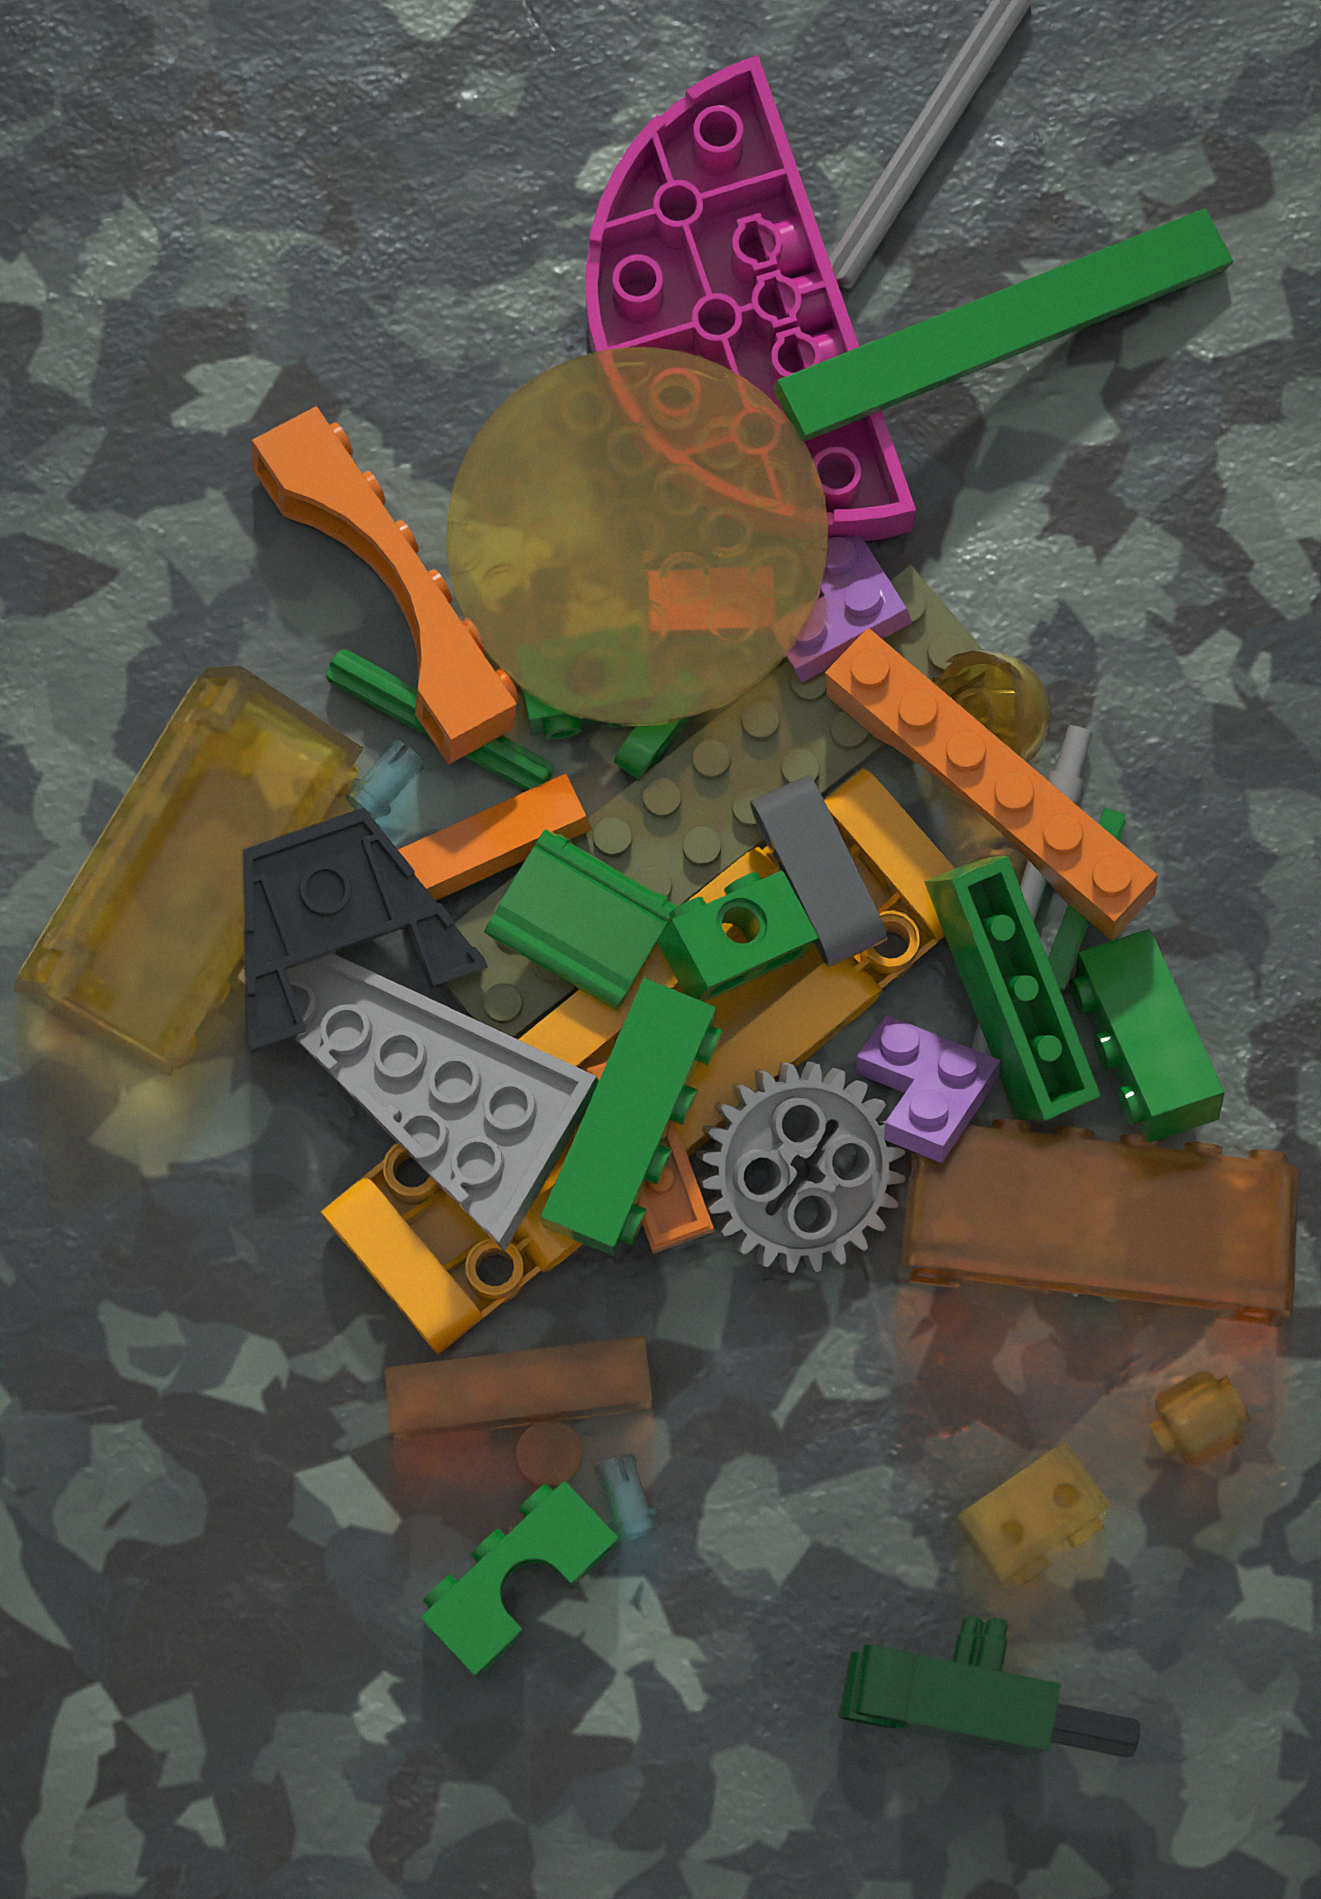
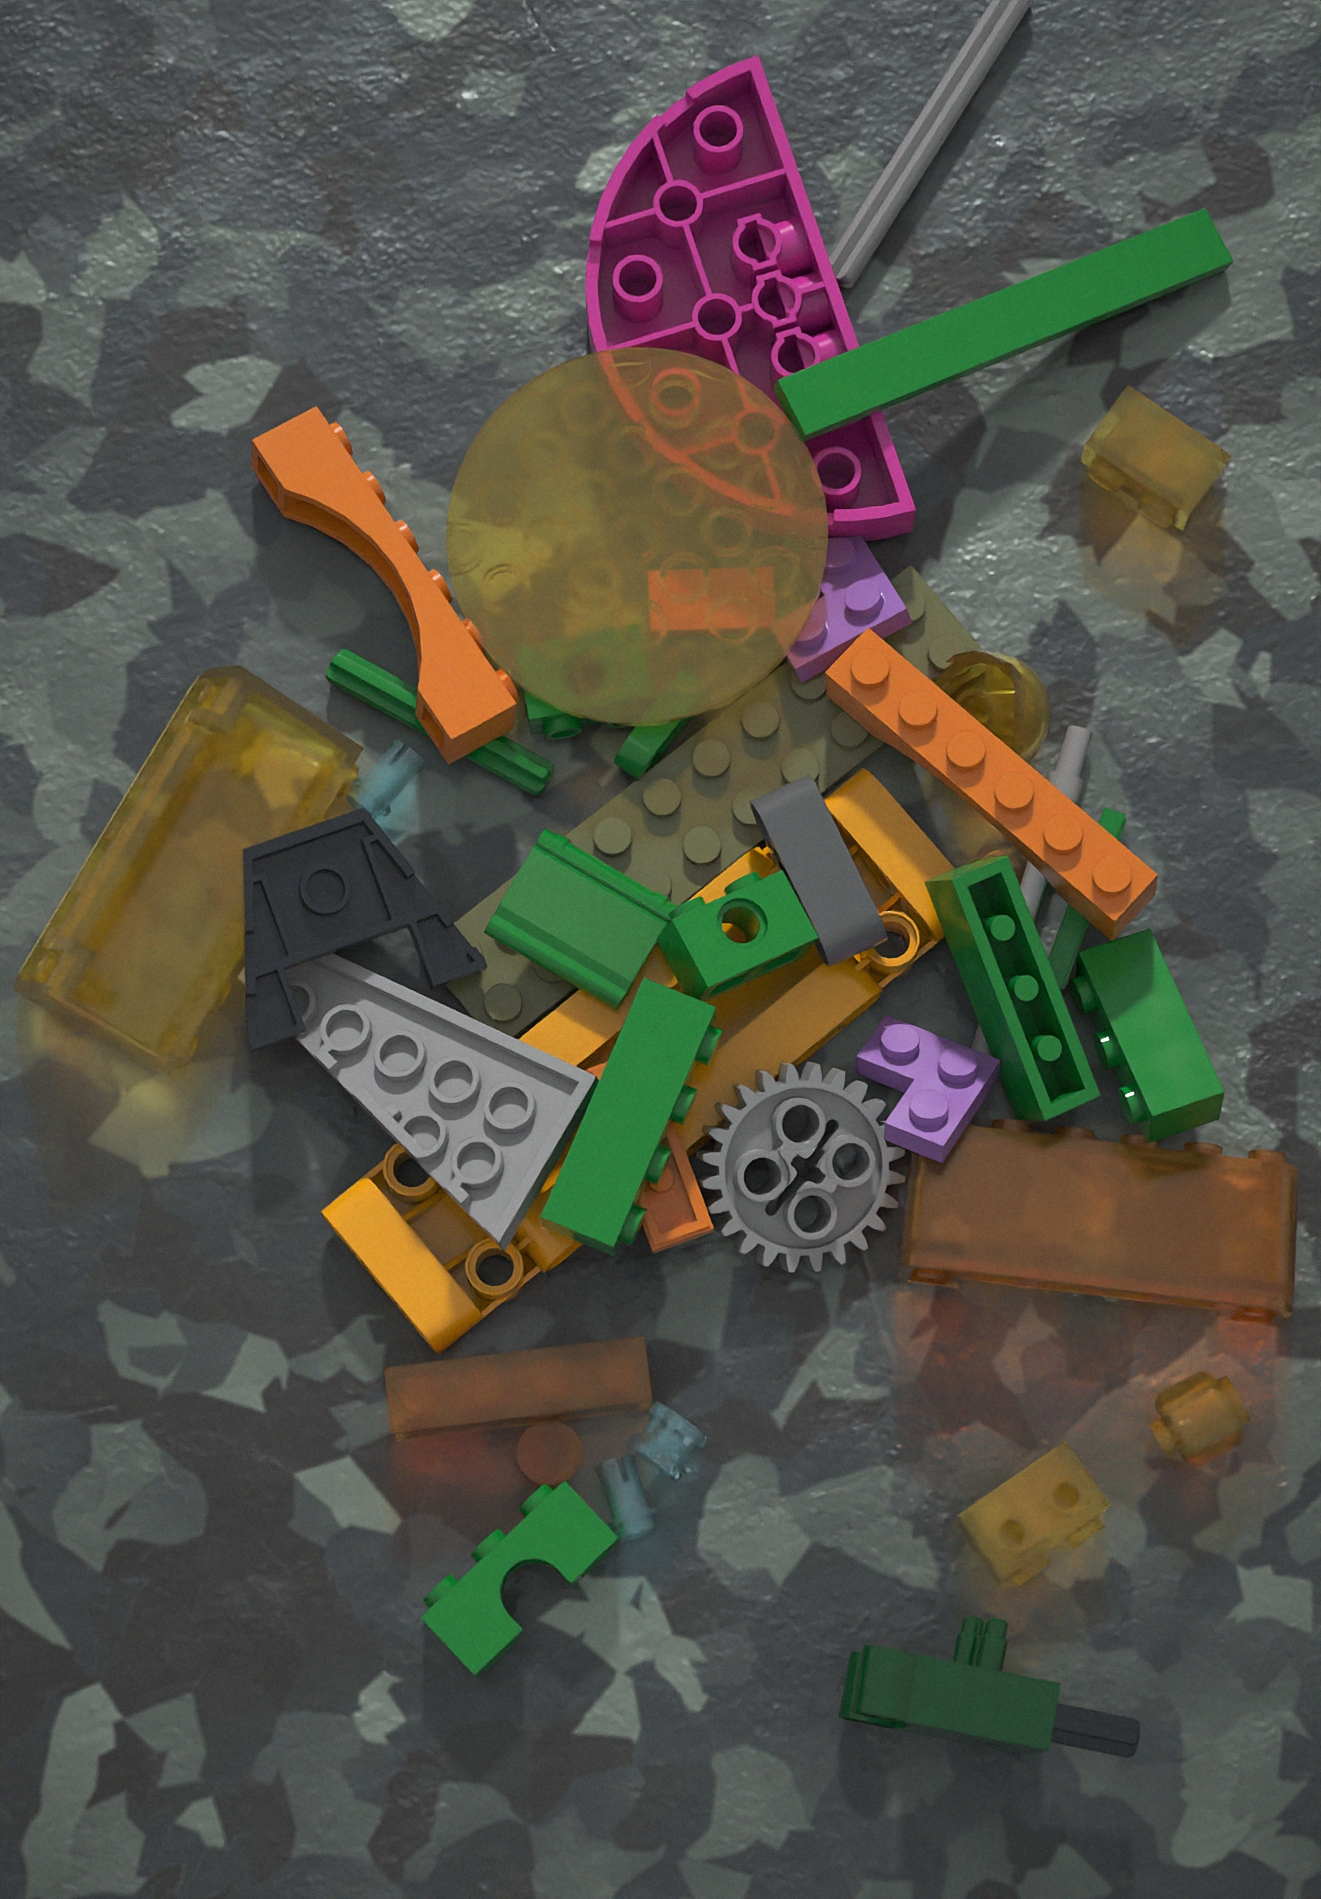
(495, 837): orange tile -> none
(667, 1441): none -> clear light blue wheel
(1154, 460): none -> clear yellow brick

